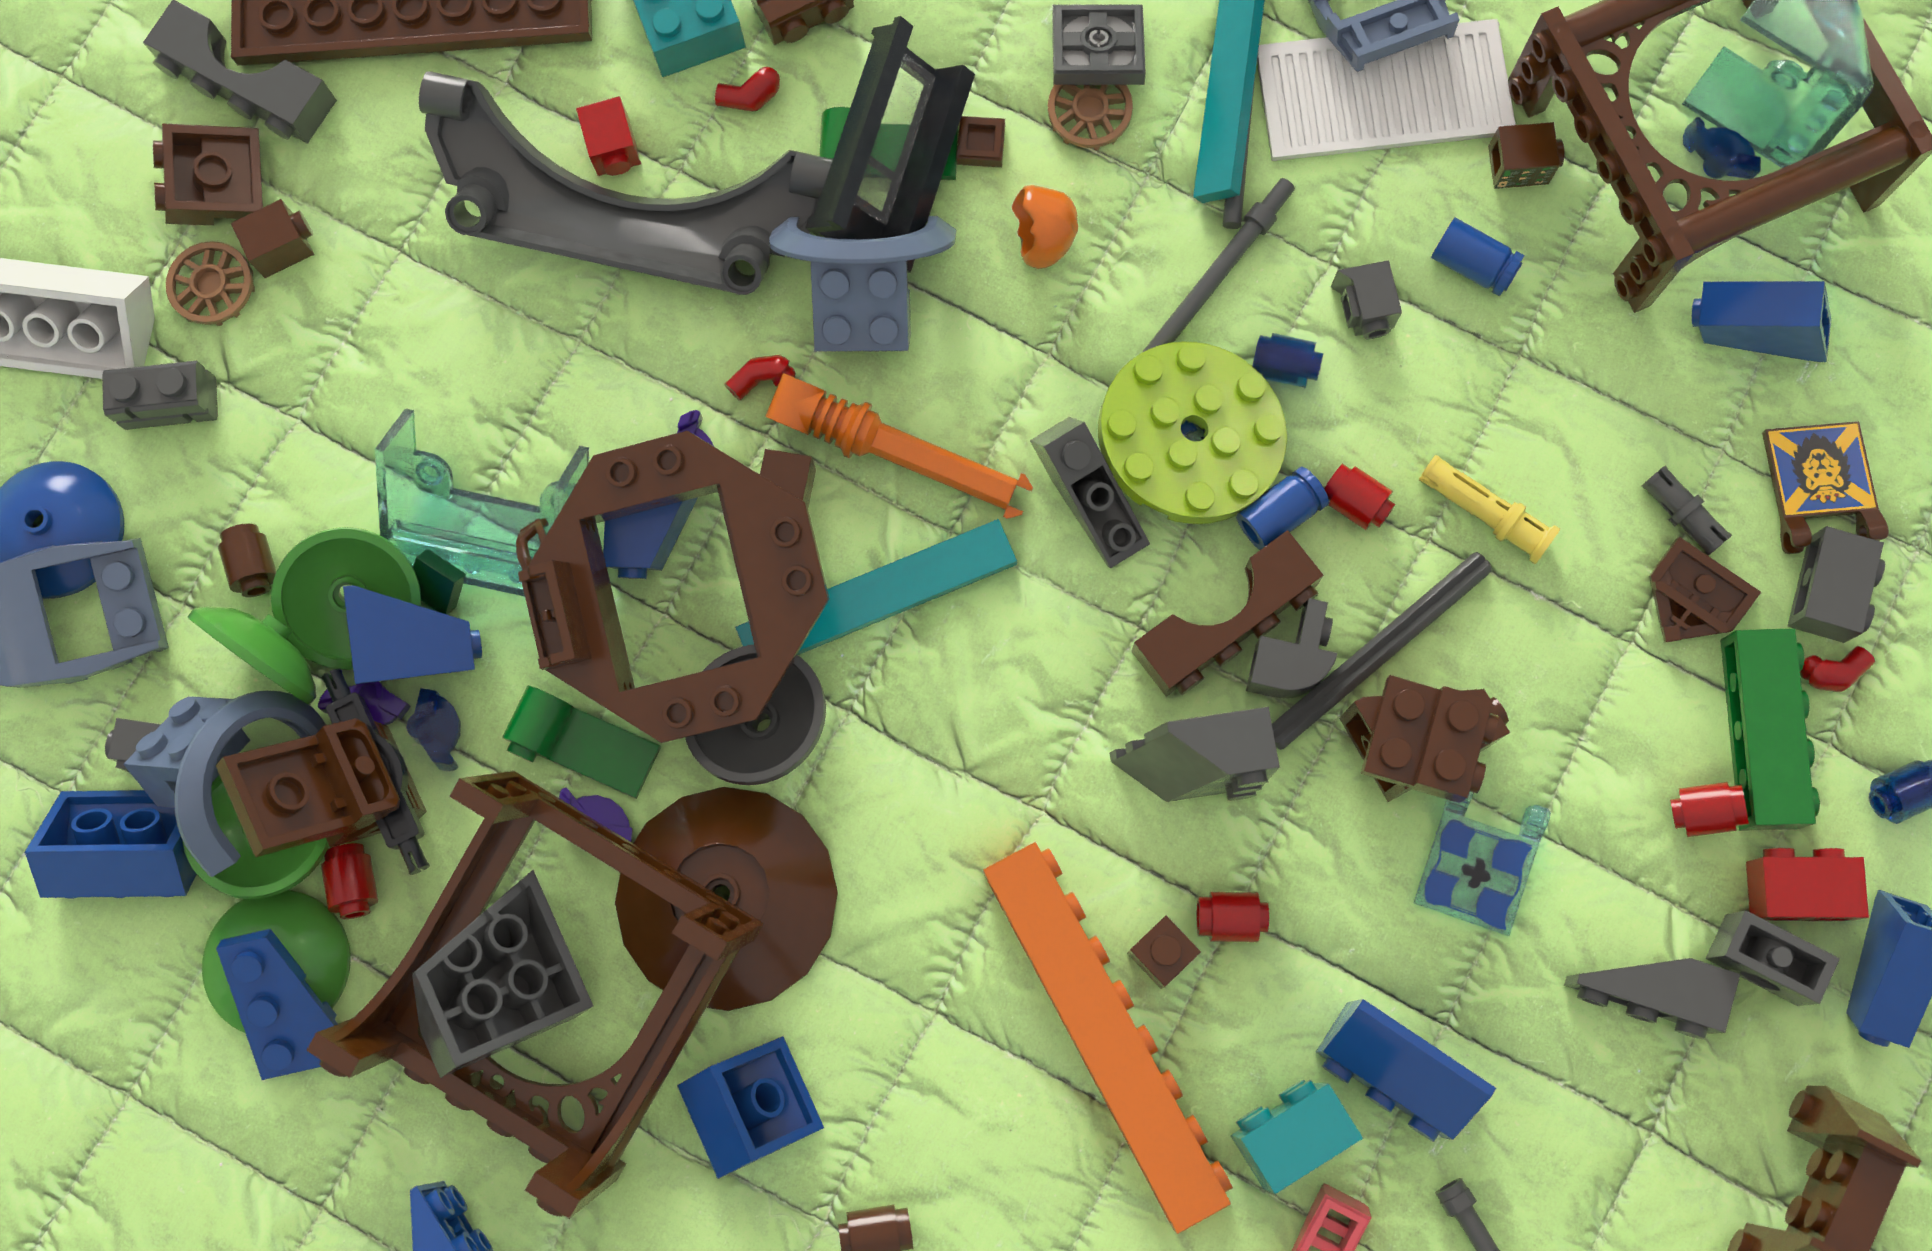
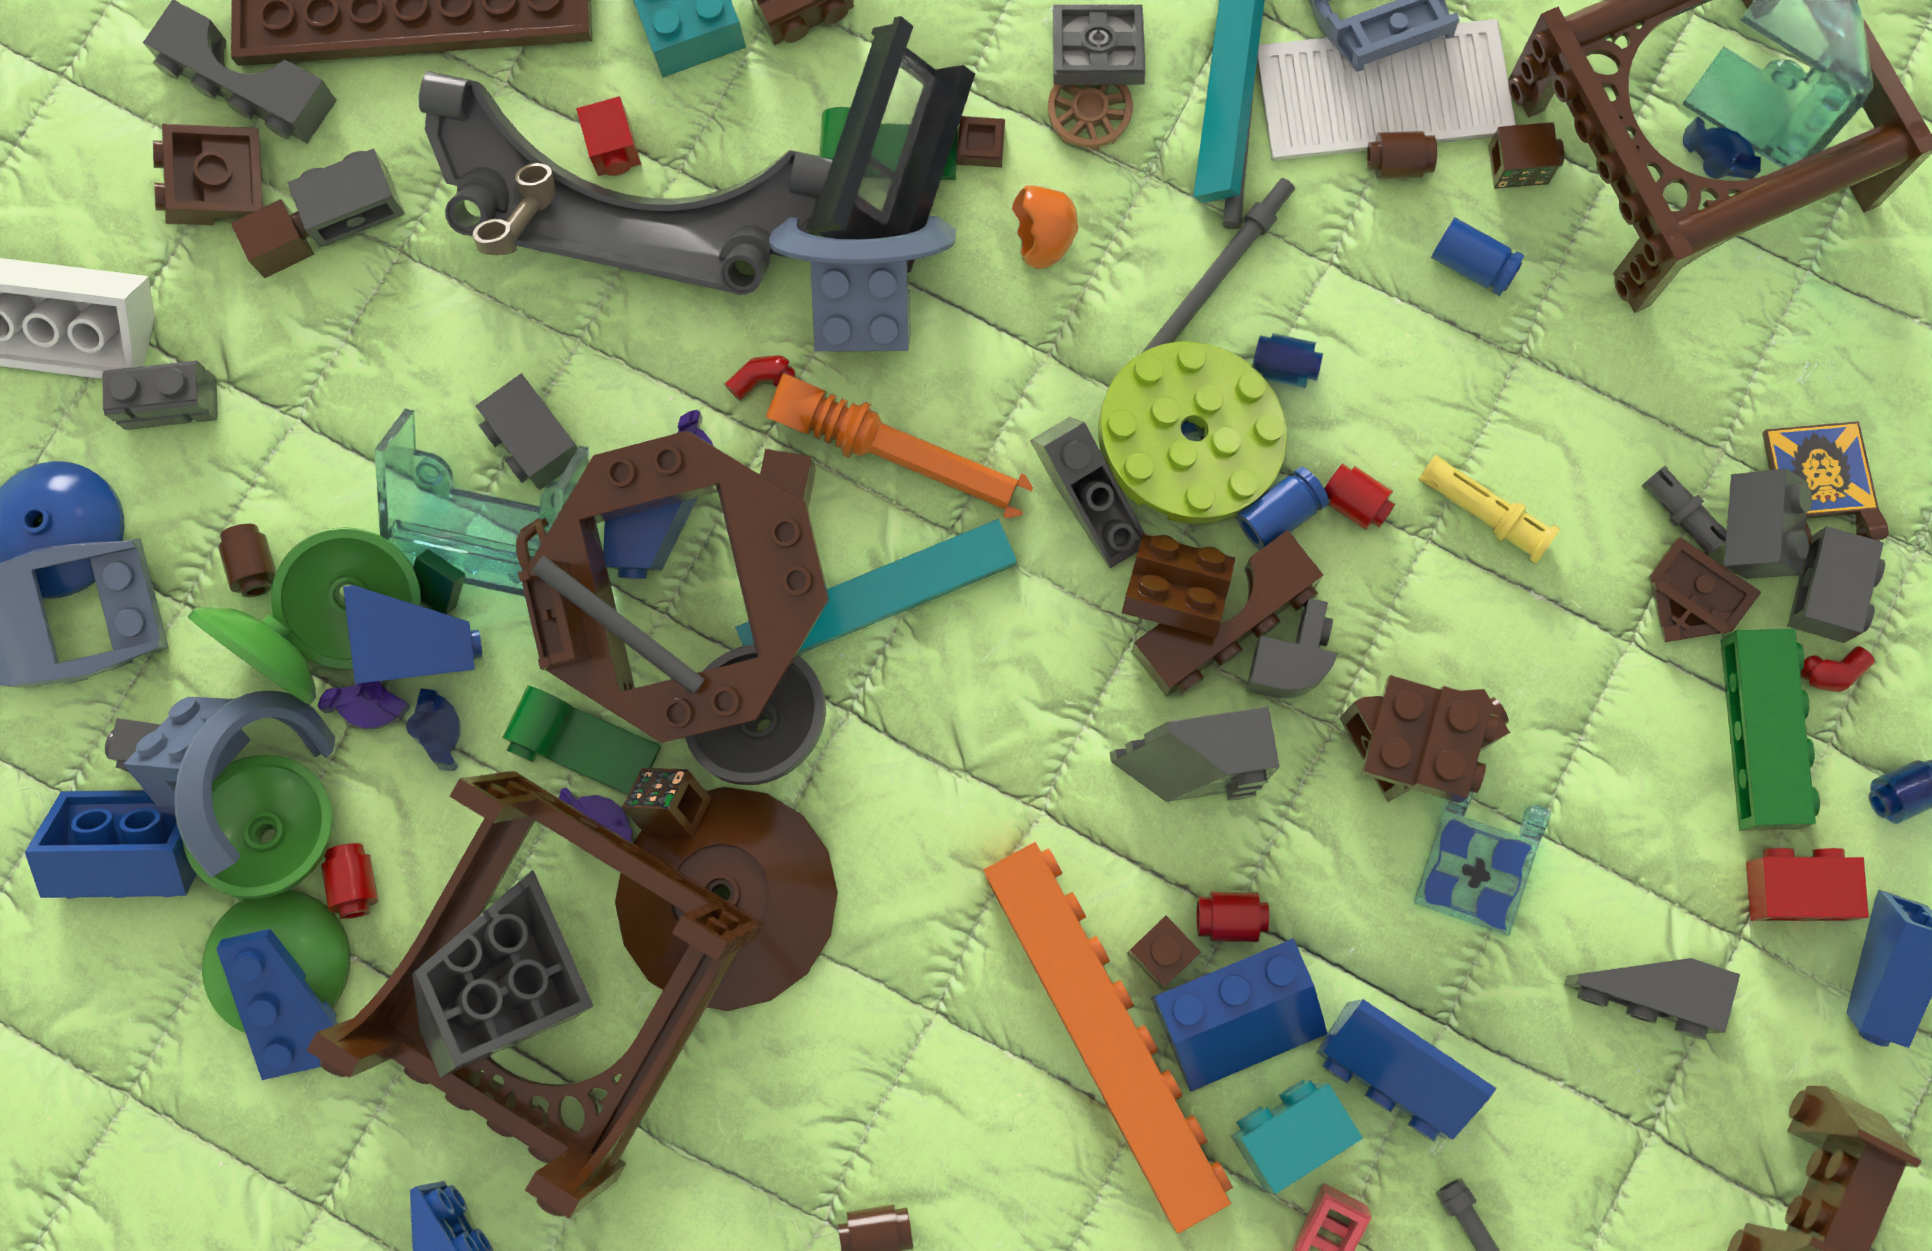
(209, 283): medium nougat wheel -> none
(328, 785): reddish brown piece -> none
(345, 197): none -> dark grey brick
(529, 432): none -> dark grey brick
(537, 192): none -> dark tan bar
(617, 624): none -> dark grey bar
(667, 802): none -> reddish brown brick
(750, 1106): blue slope -> none
(752, 94): red arm -> none
(1179, 585): none -> reddish brown plate
(1241, 1014): none -> blue slope
(1368, 298): dark grey window -> none
(1380, 649): dark grey axle -> none
(1402, 154): none -> reddish brown brick
(1709, 809): red brick -> none
(1766, 317): blue slope -> none
(1767, 524): none -> dark grey brick
(1772, 958): dark grey brick -> none

